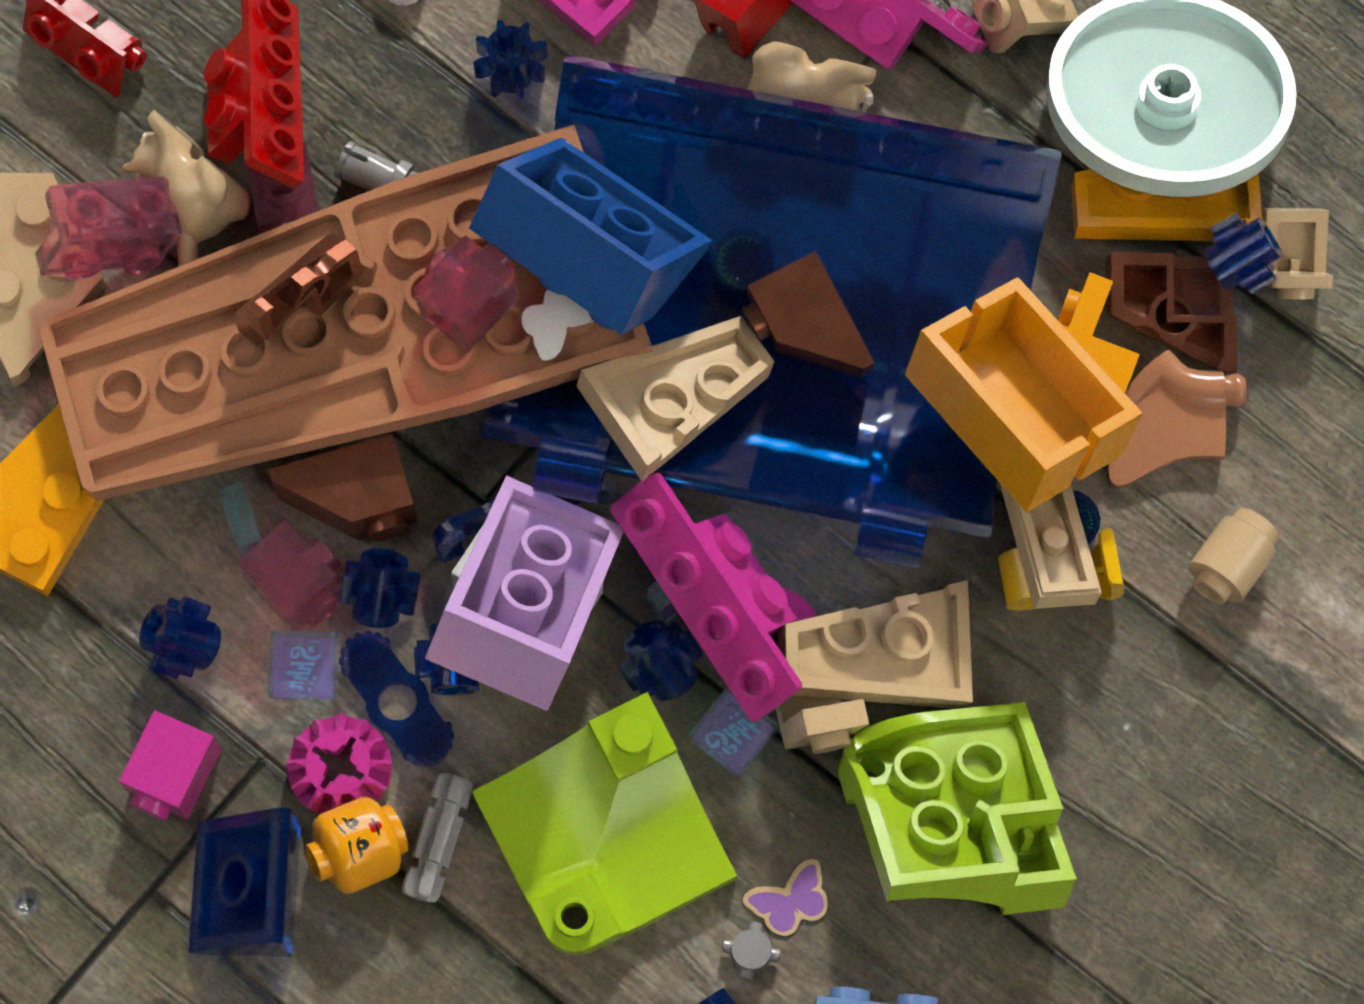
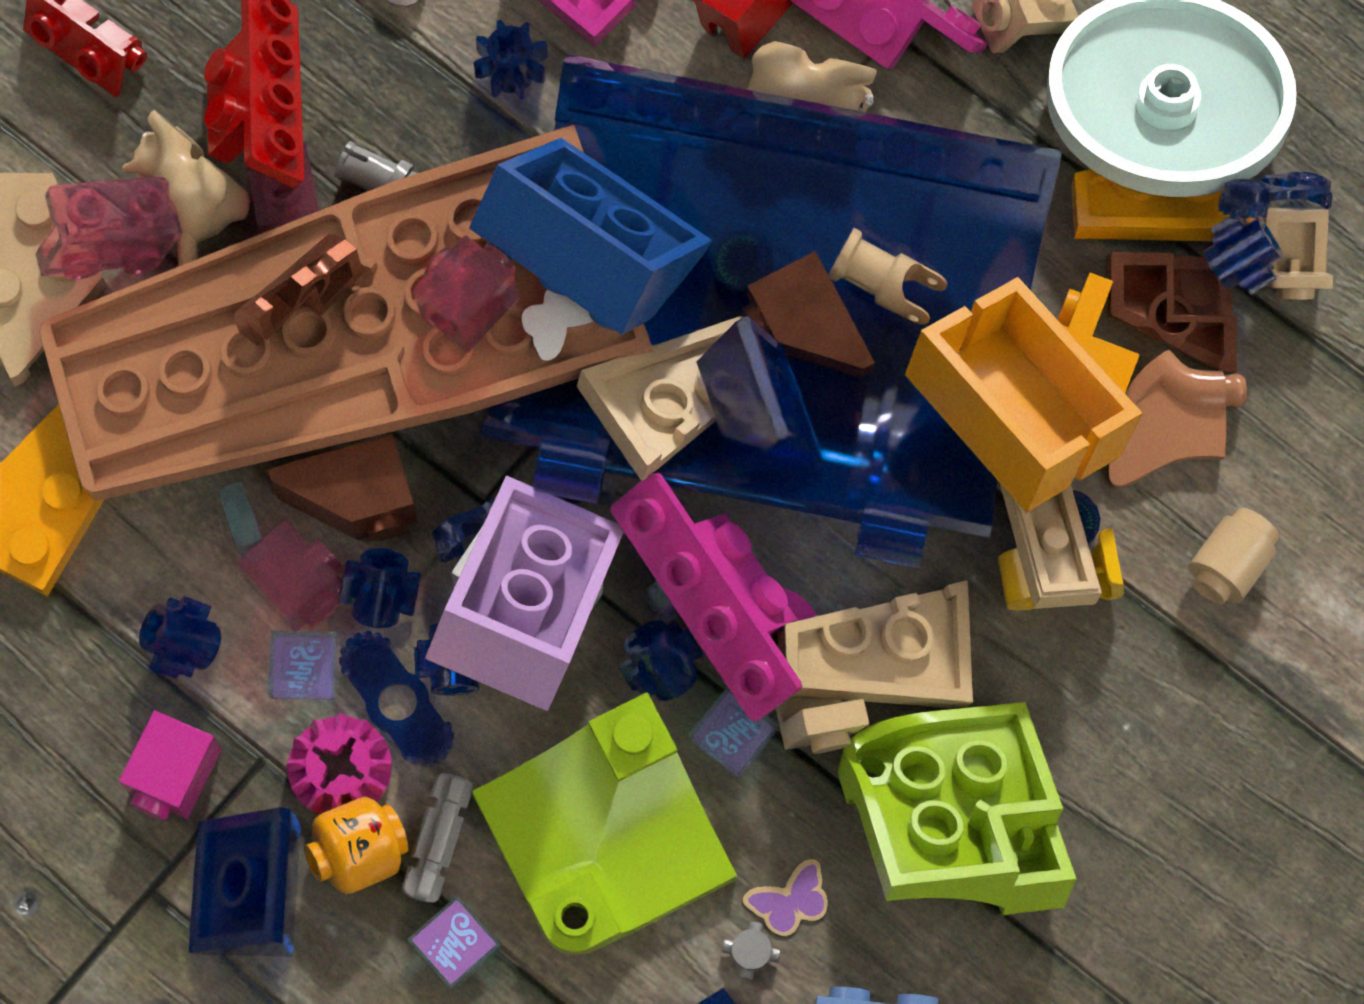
(454, 943): none -> tile
(757, 403): none -> clear blue slope
(884, 275): none -> tan piece
(1253, 195): none -> clear blue piece

